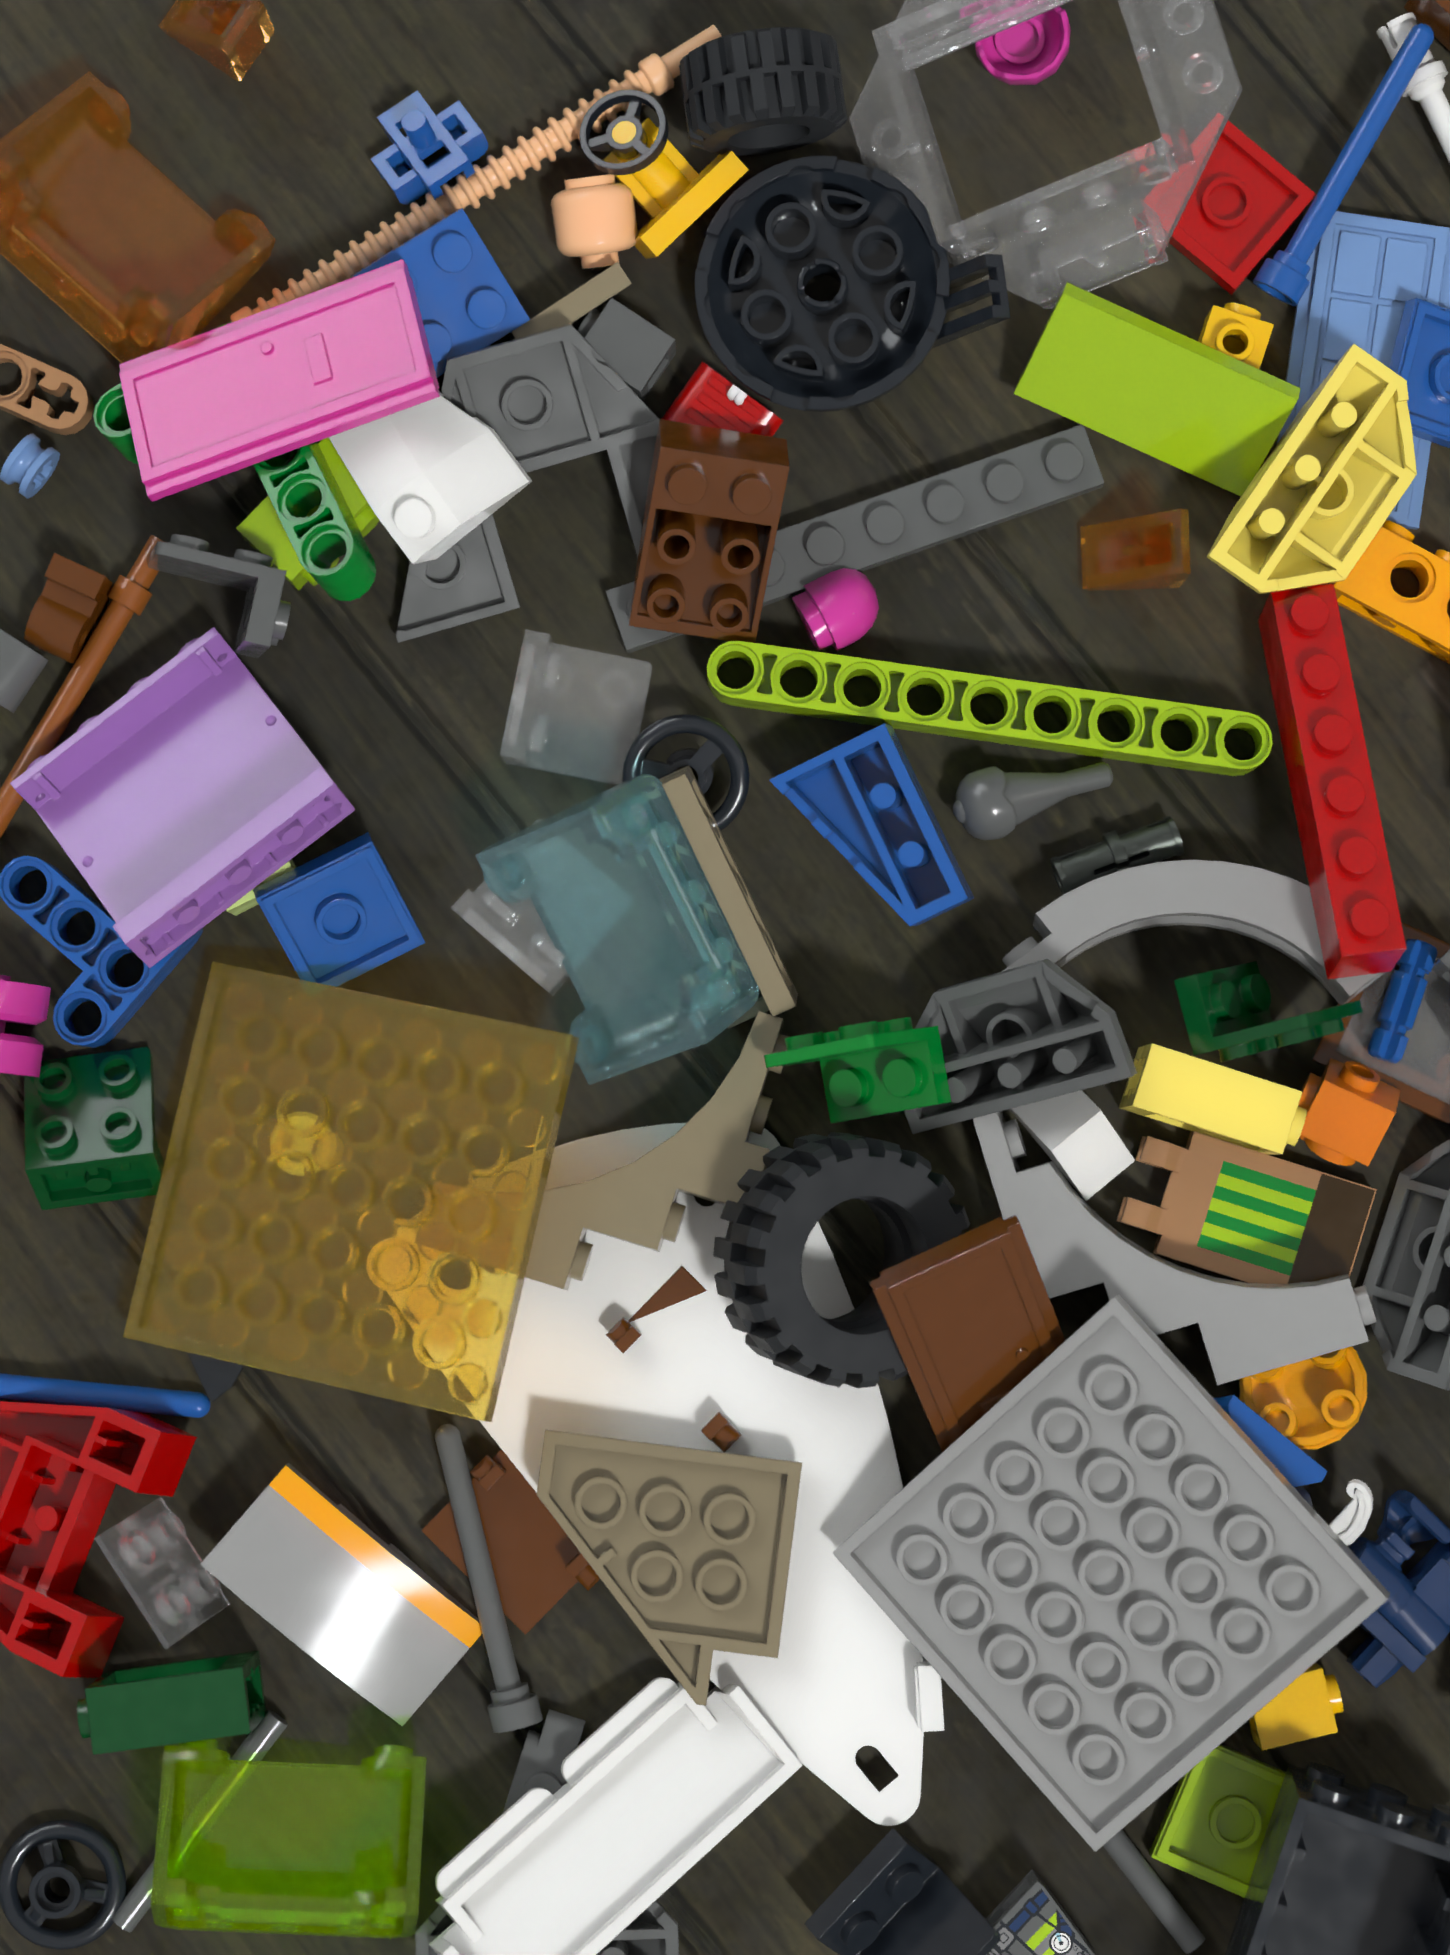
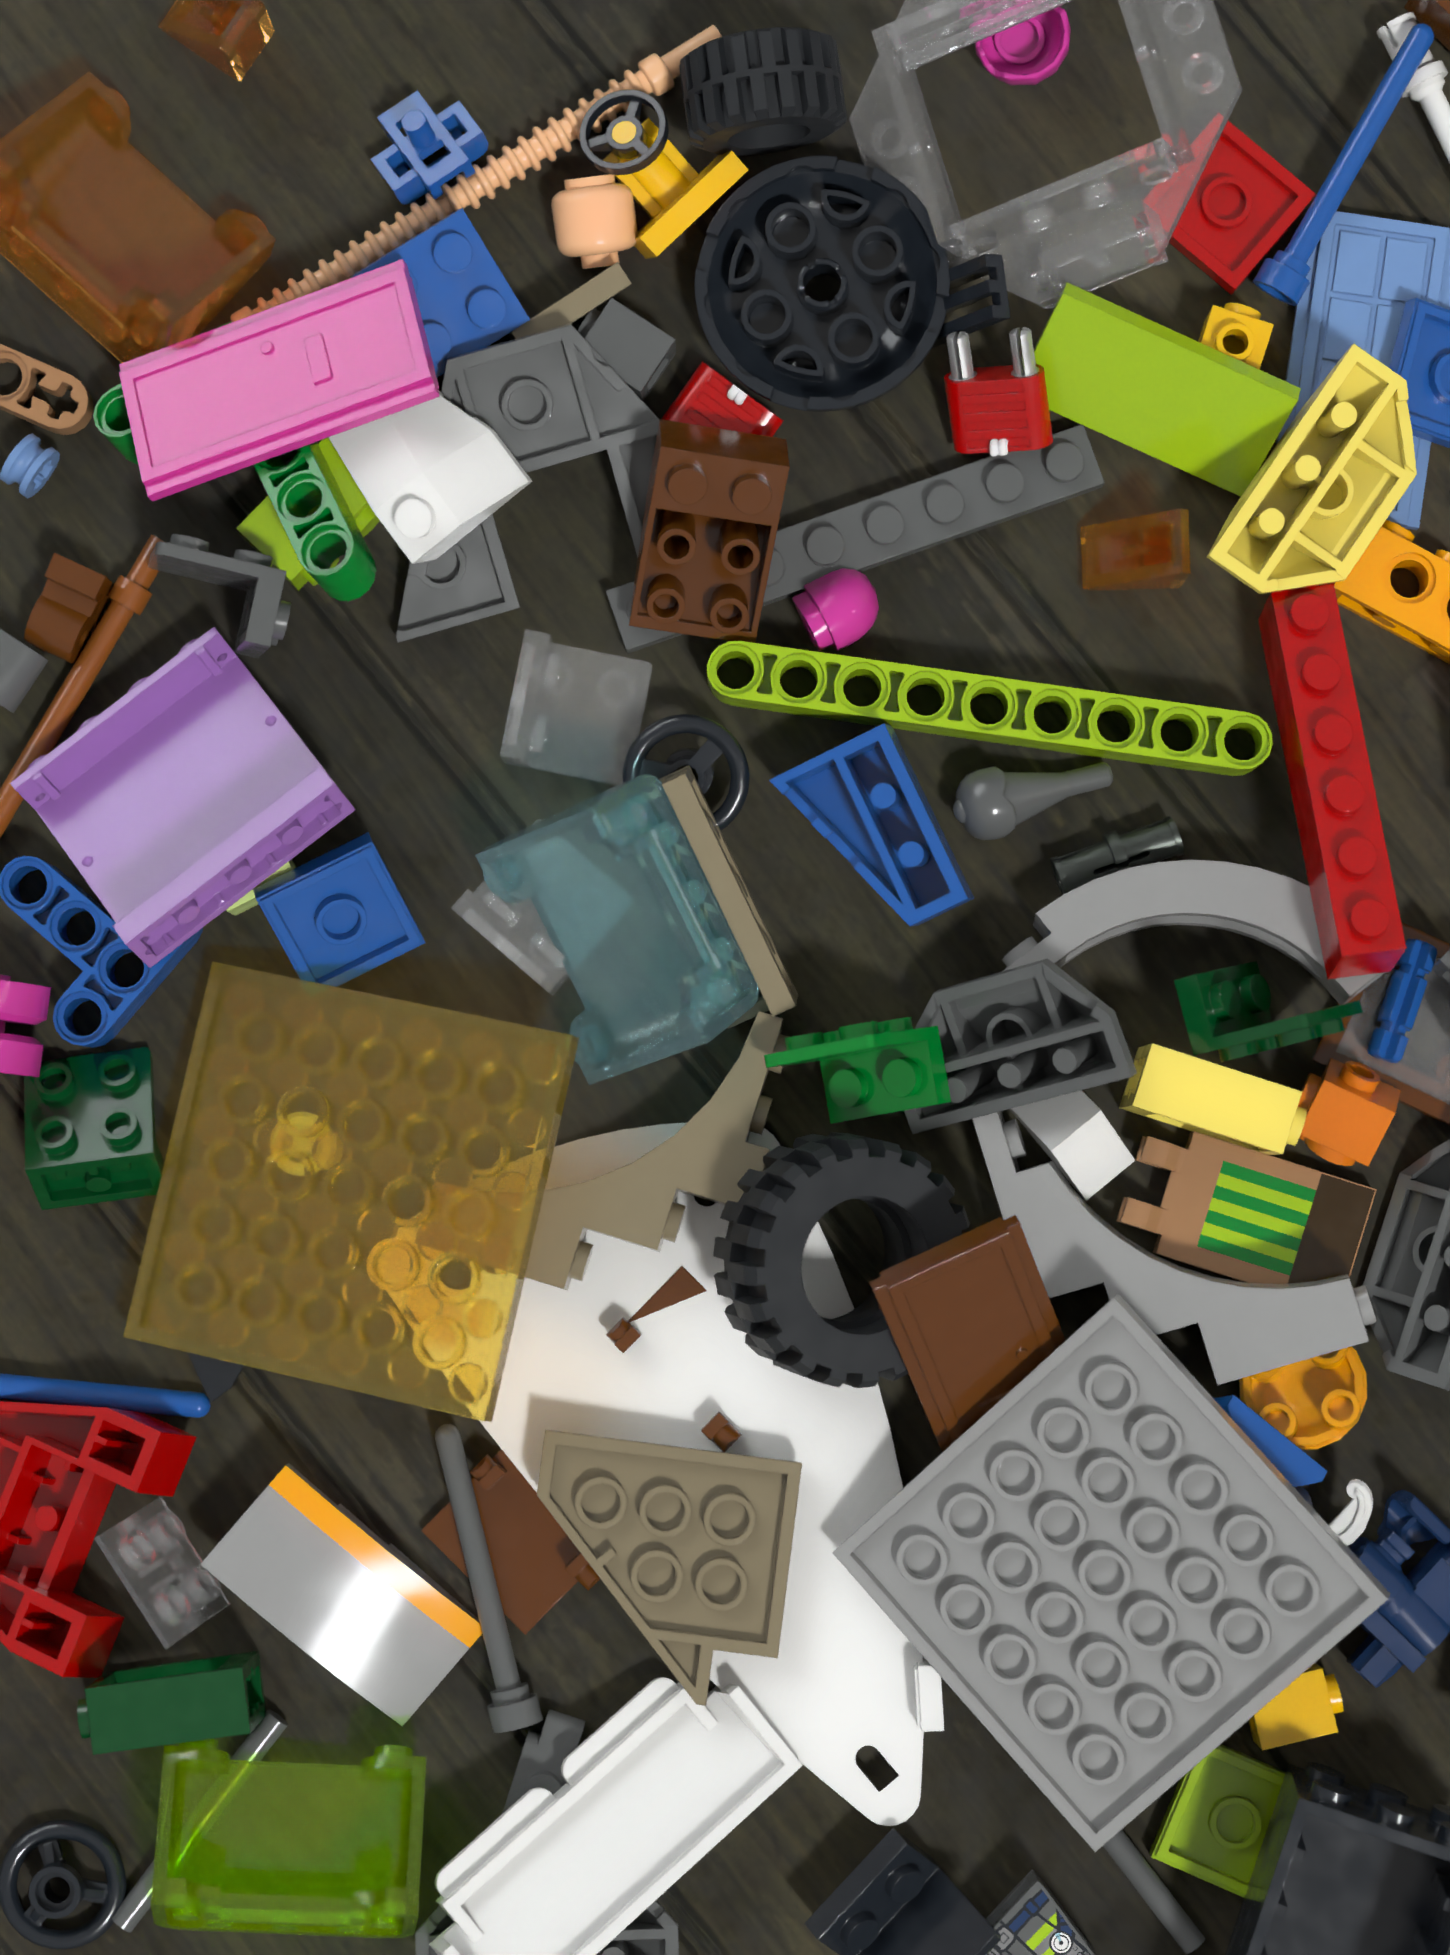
(997, 405): none -> red piece

